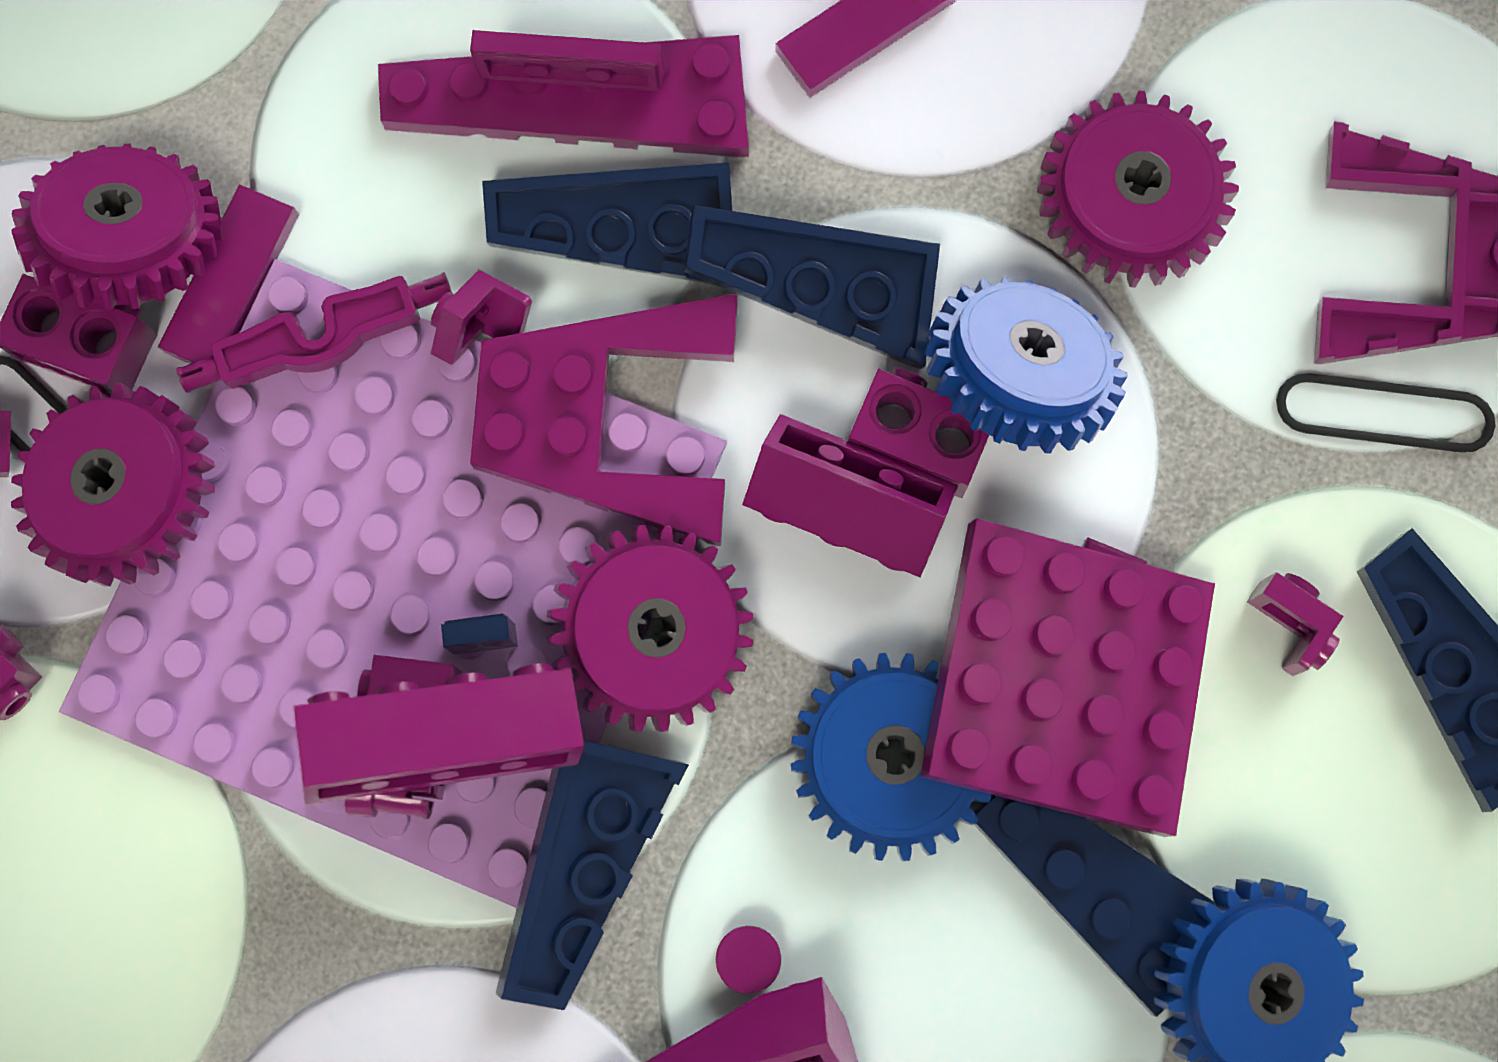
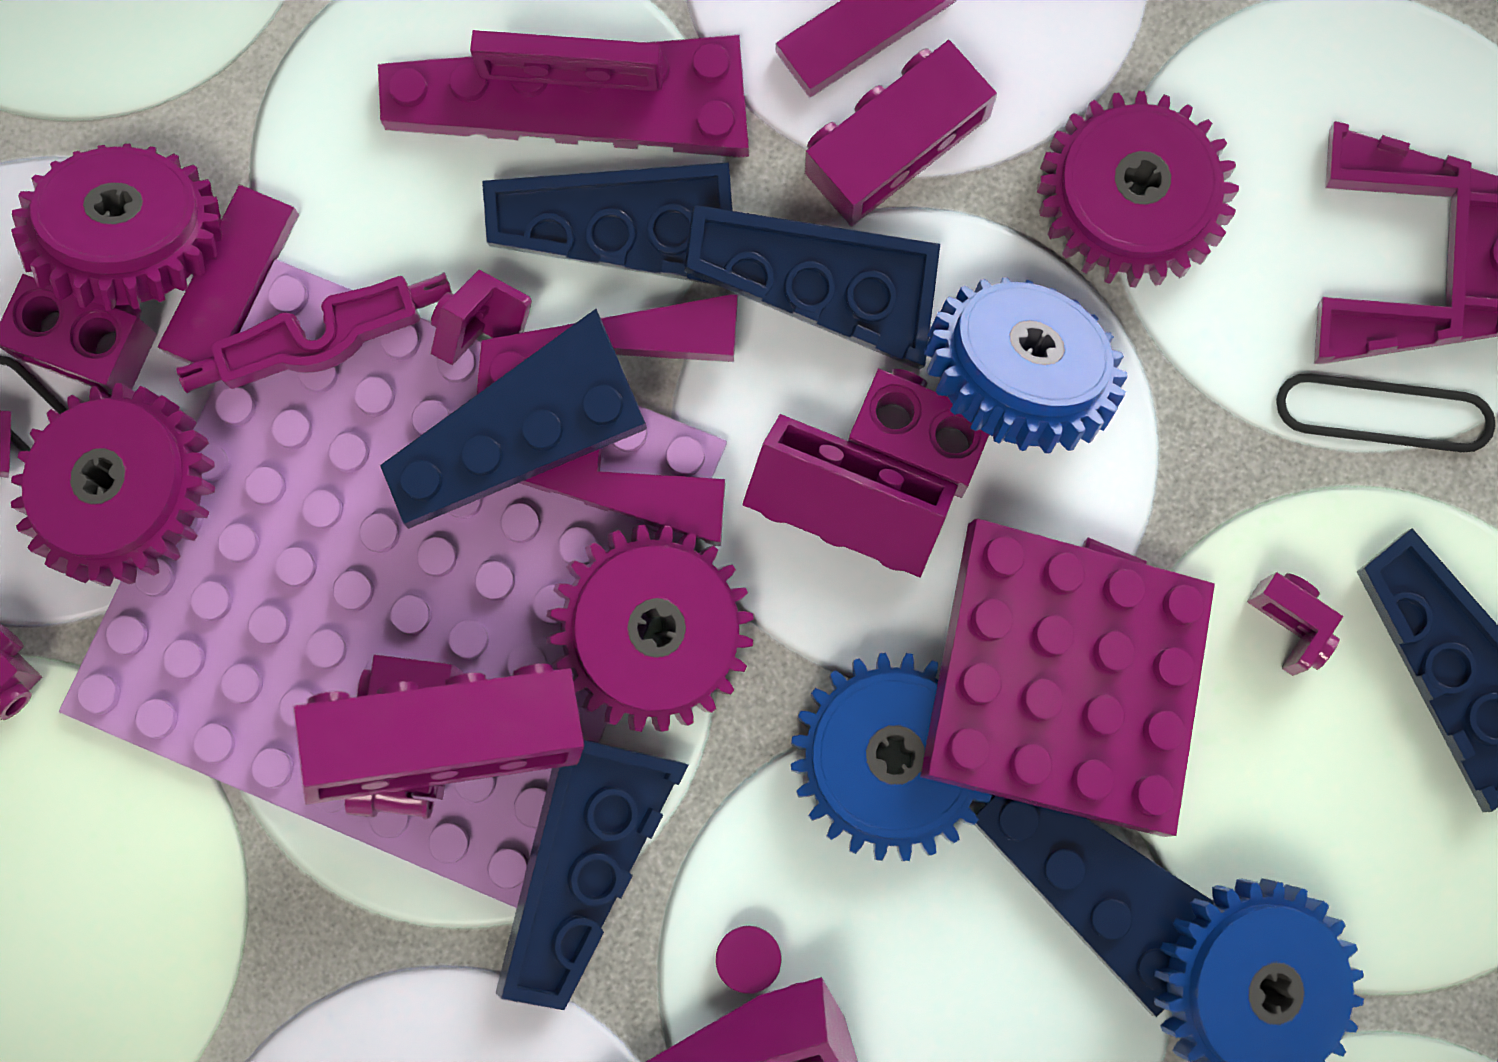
(479, 634): dark blue tile -> none
(527, 422): none -> dark blue wing
(898, 131): none -> magenta brick

